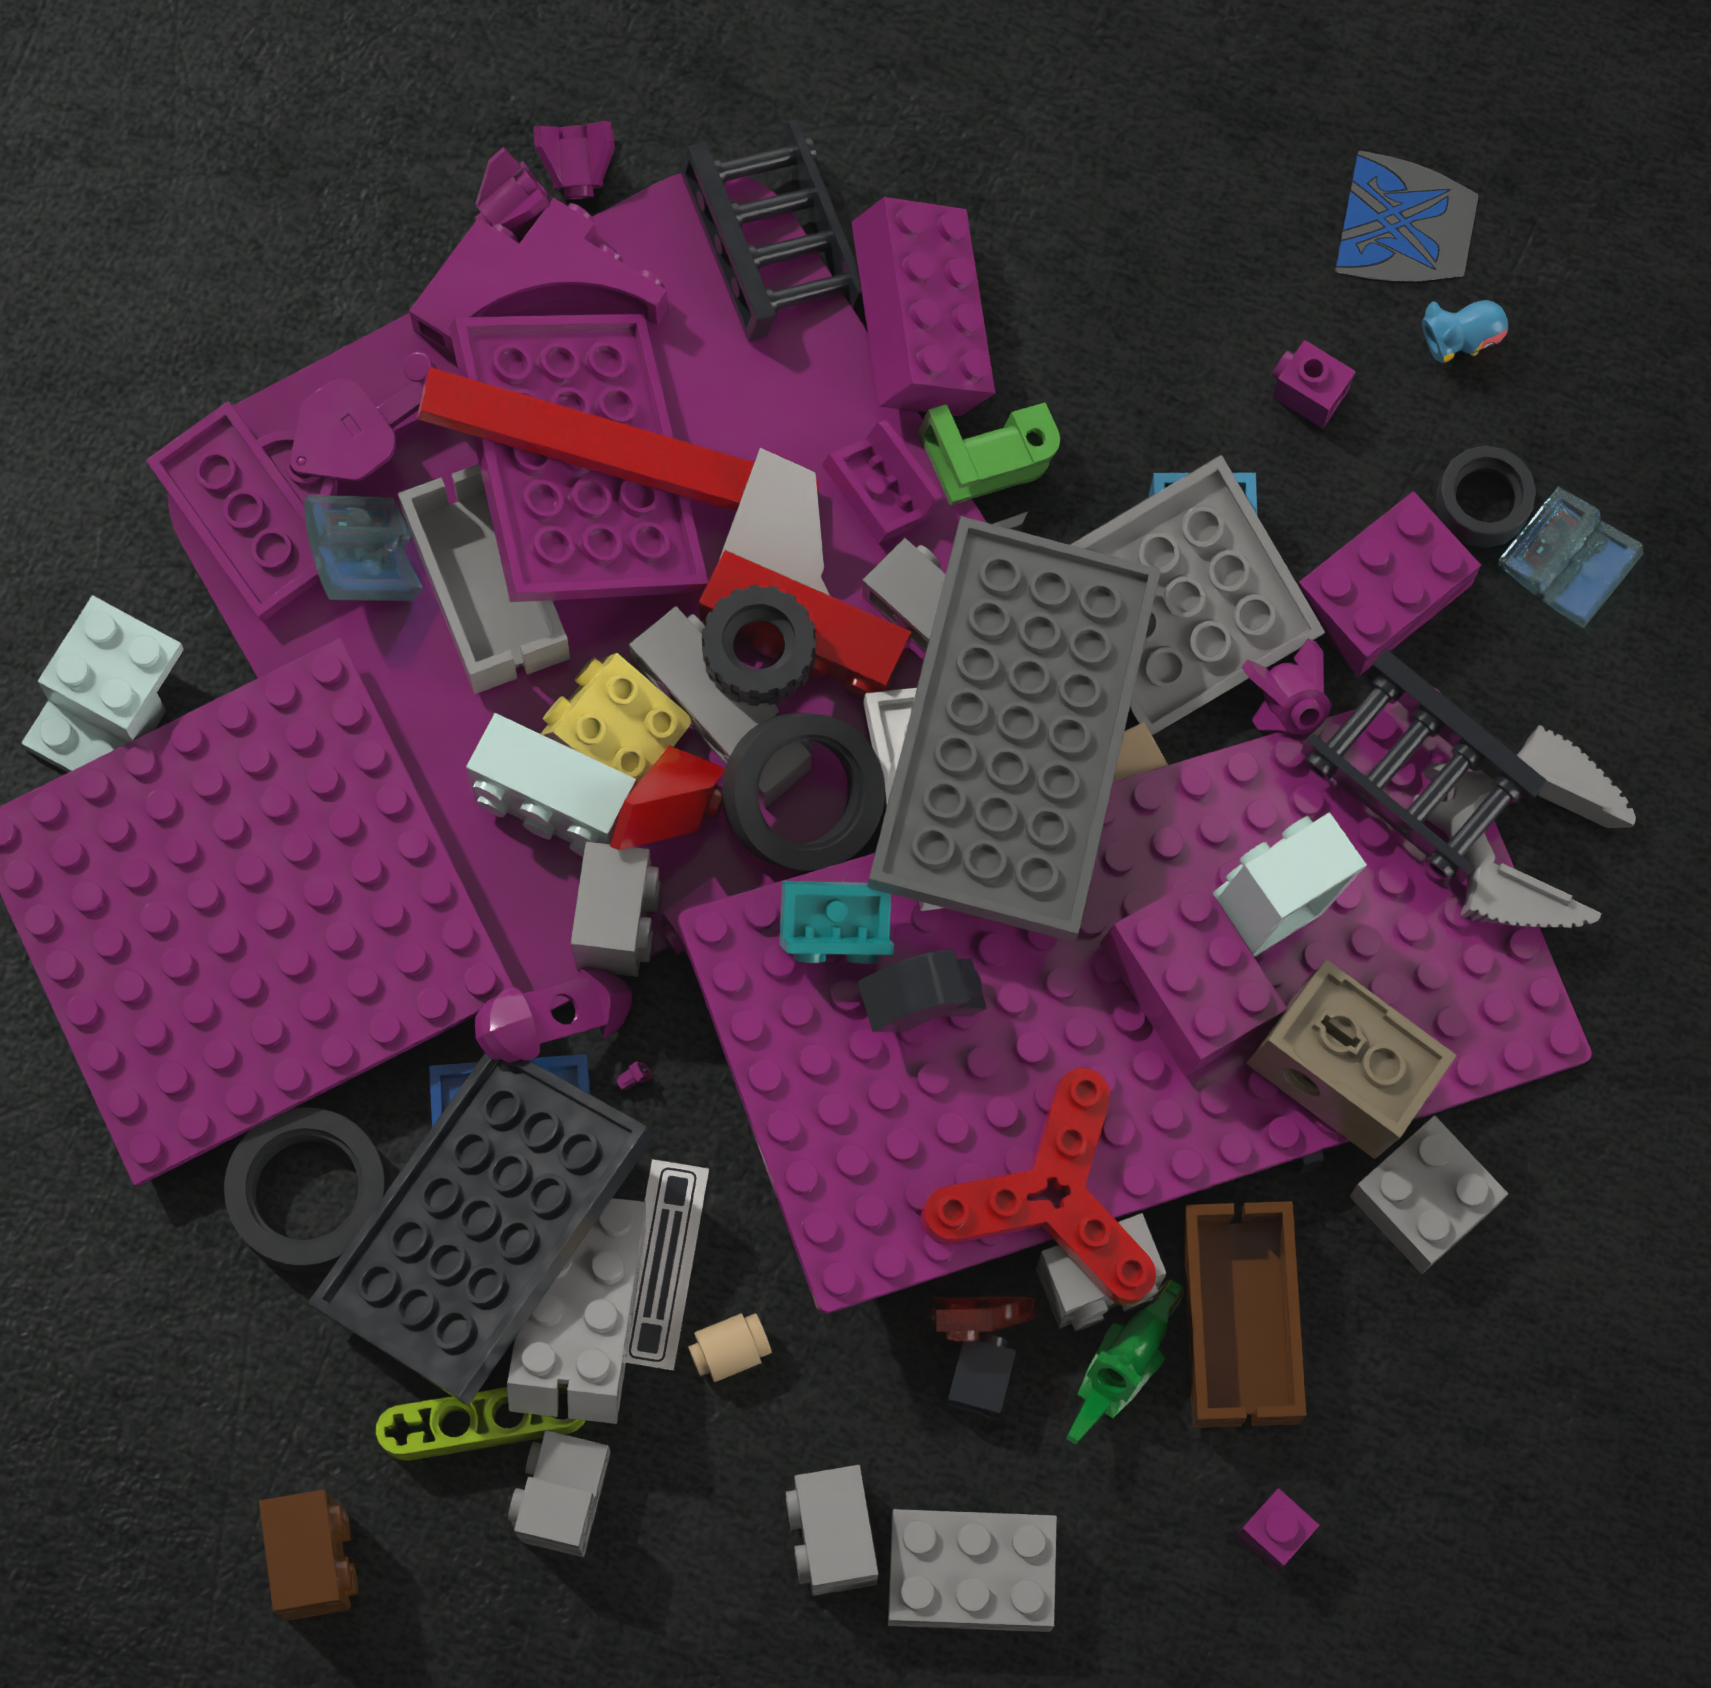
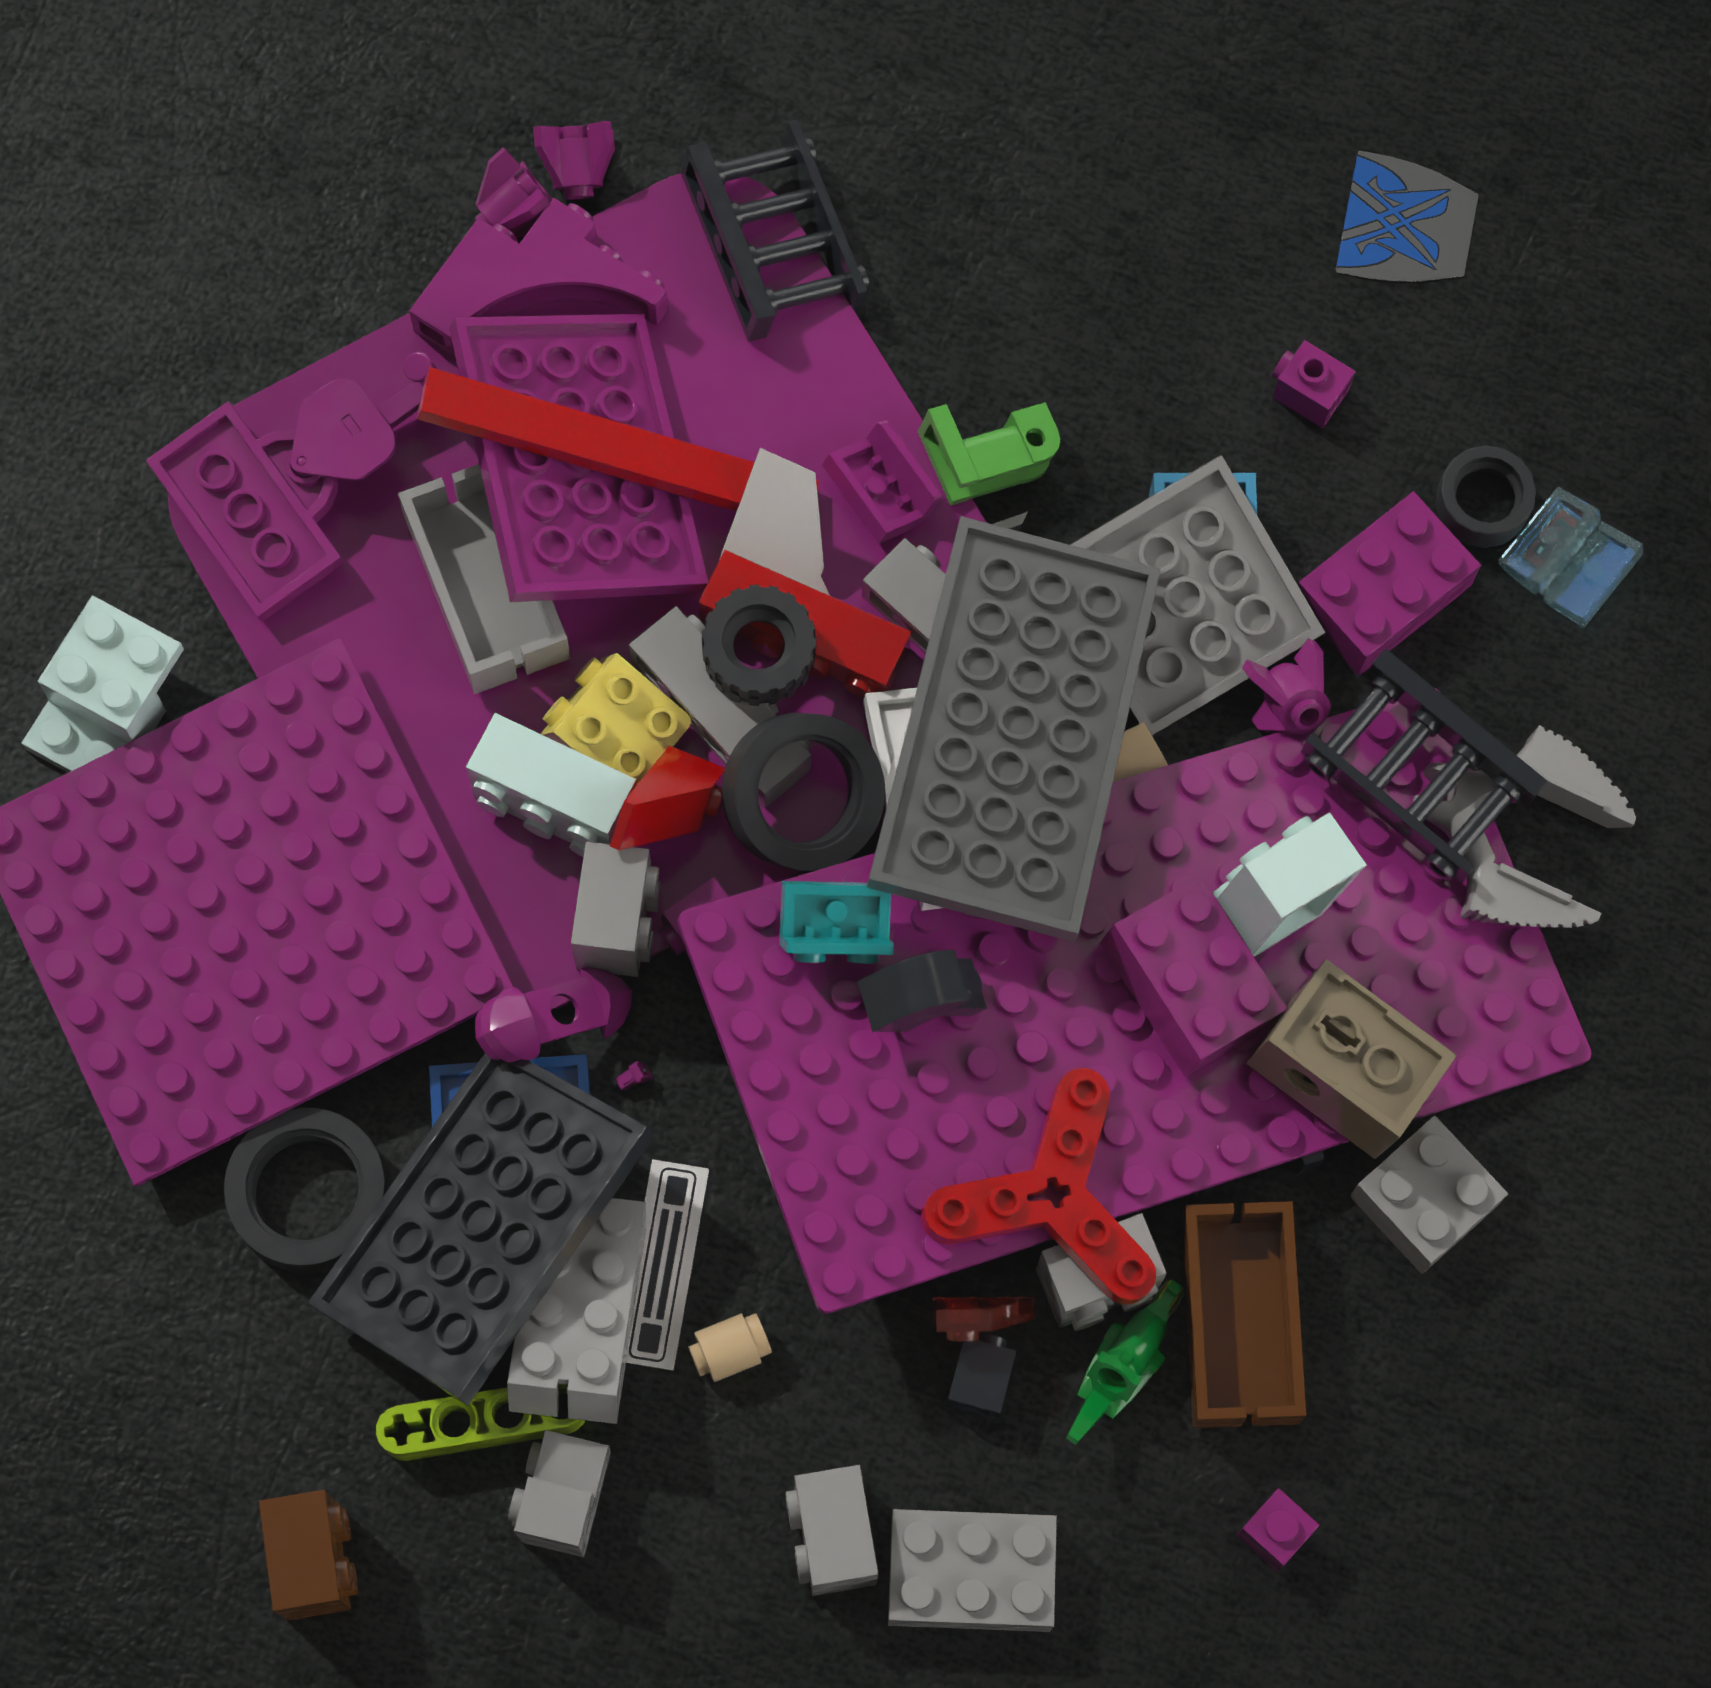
(360, 548): clear light blue slope -> none
(922, 306): magenta brick -> none
(1468, 330): dark azure animal -> none

